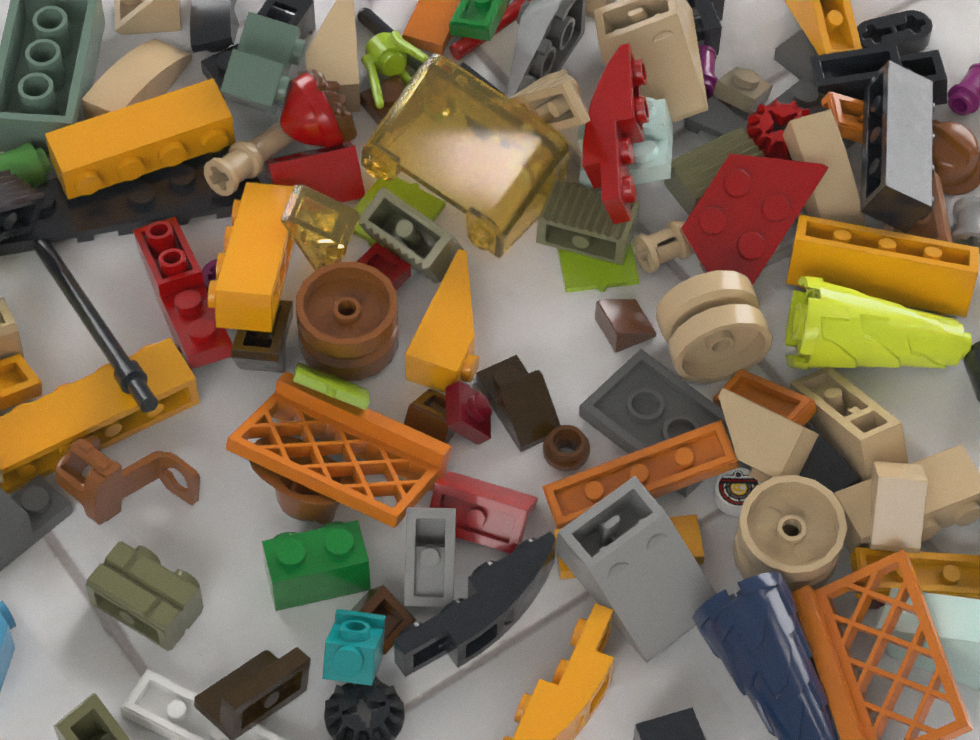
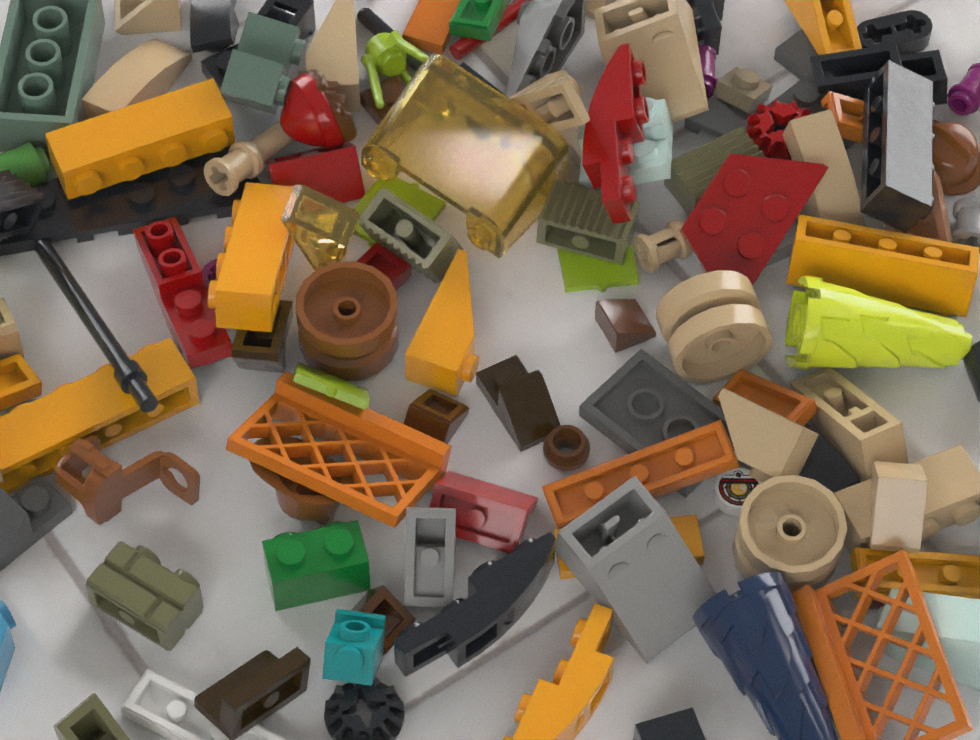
(468, 412): dark red plate -> none

